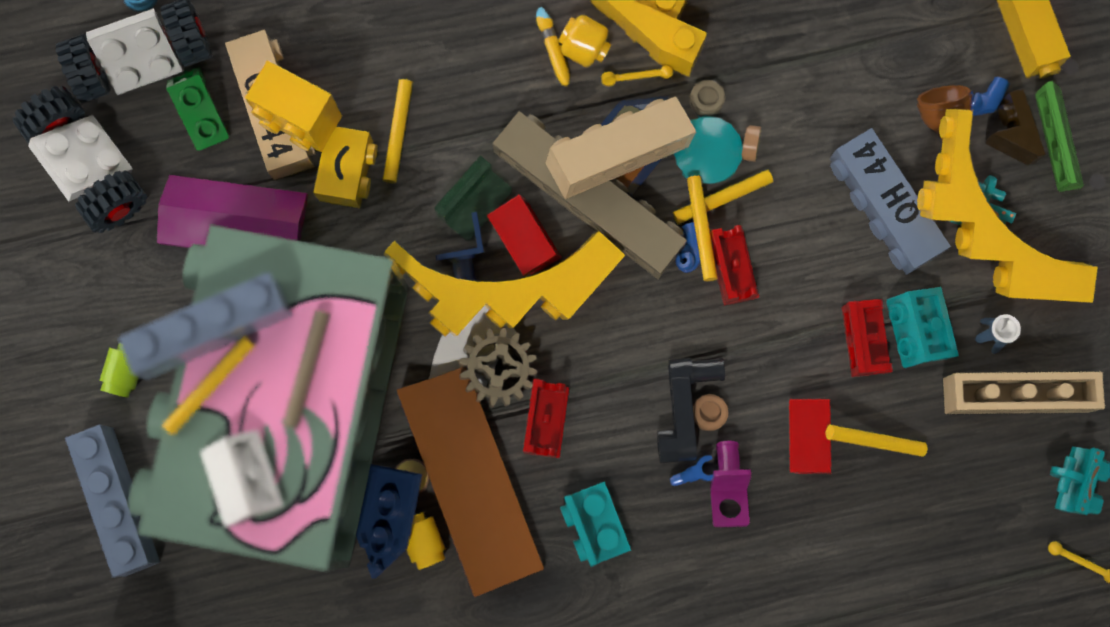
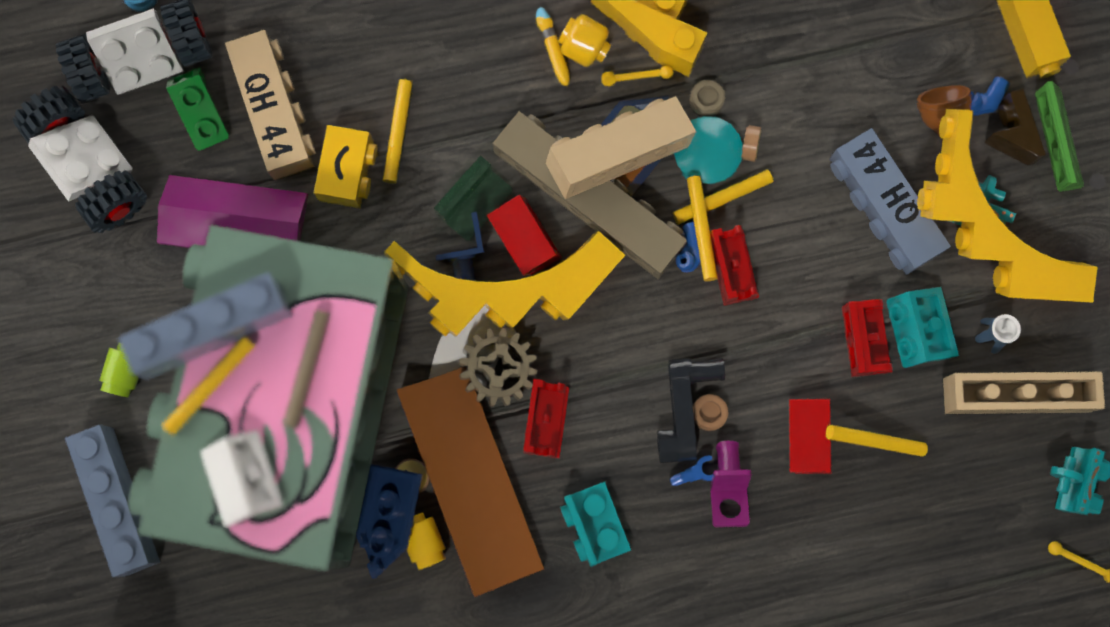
(293, 106): yellow brick -> none

